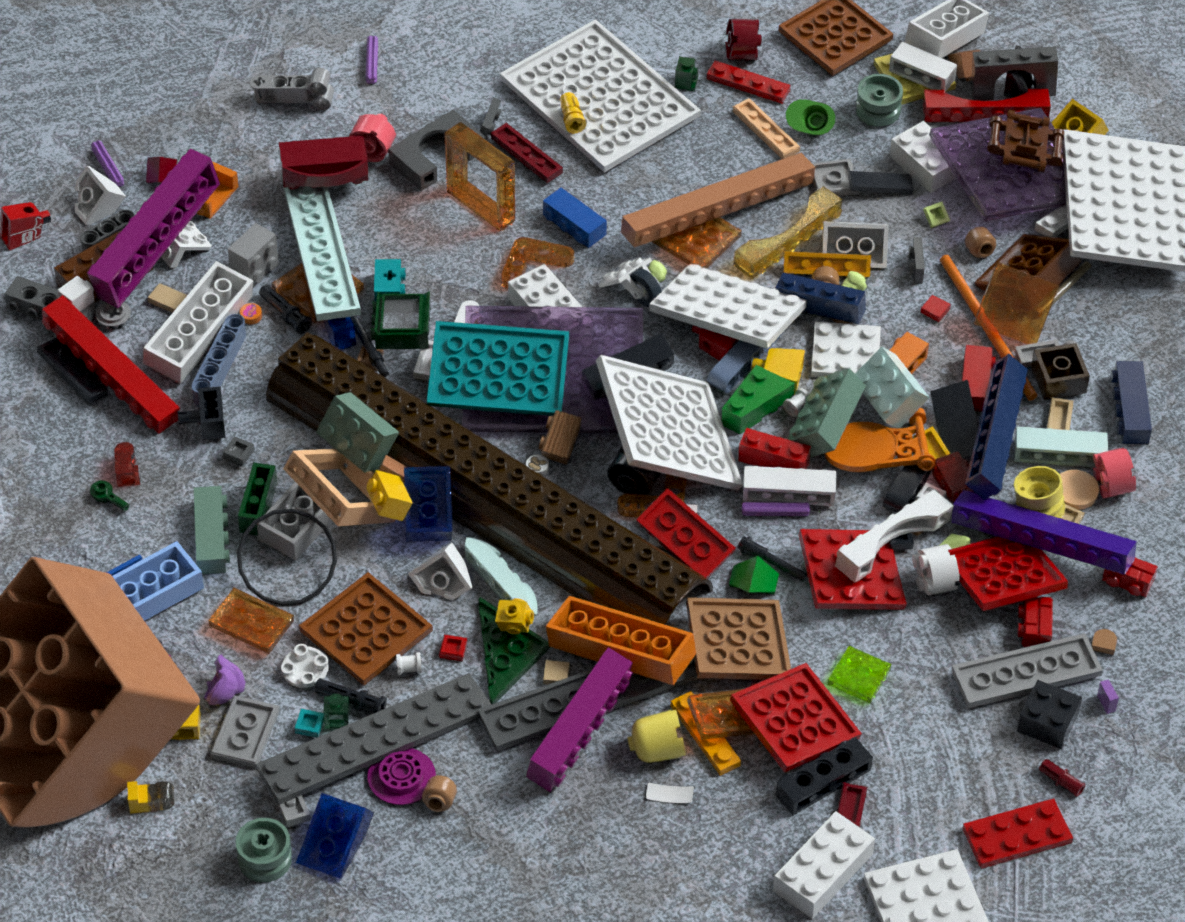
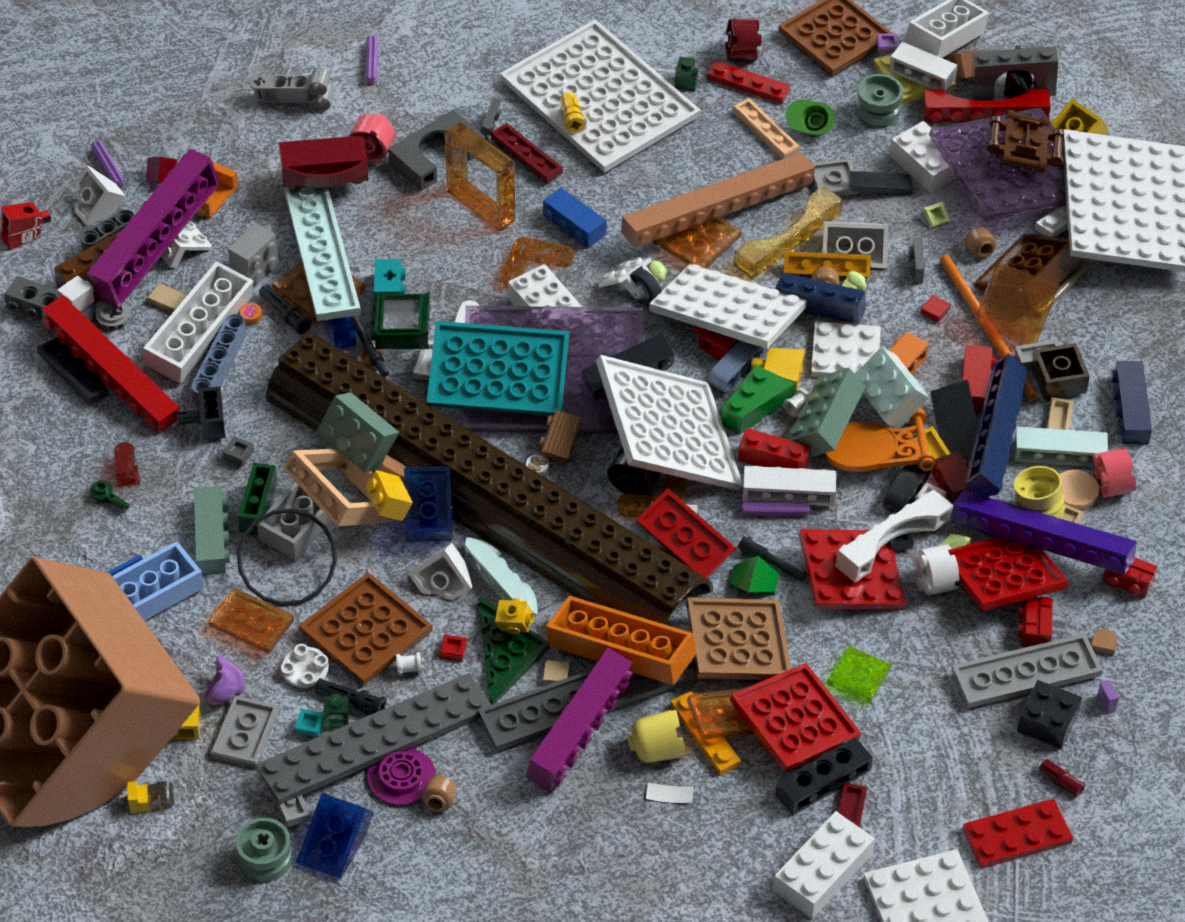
(887, 43): none -> medium lavender tile

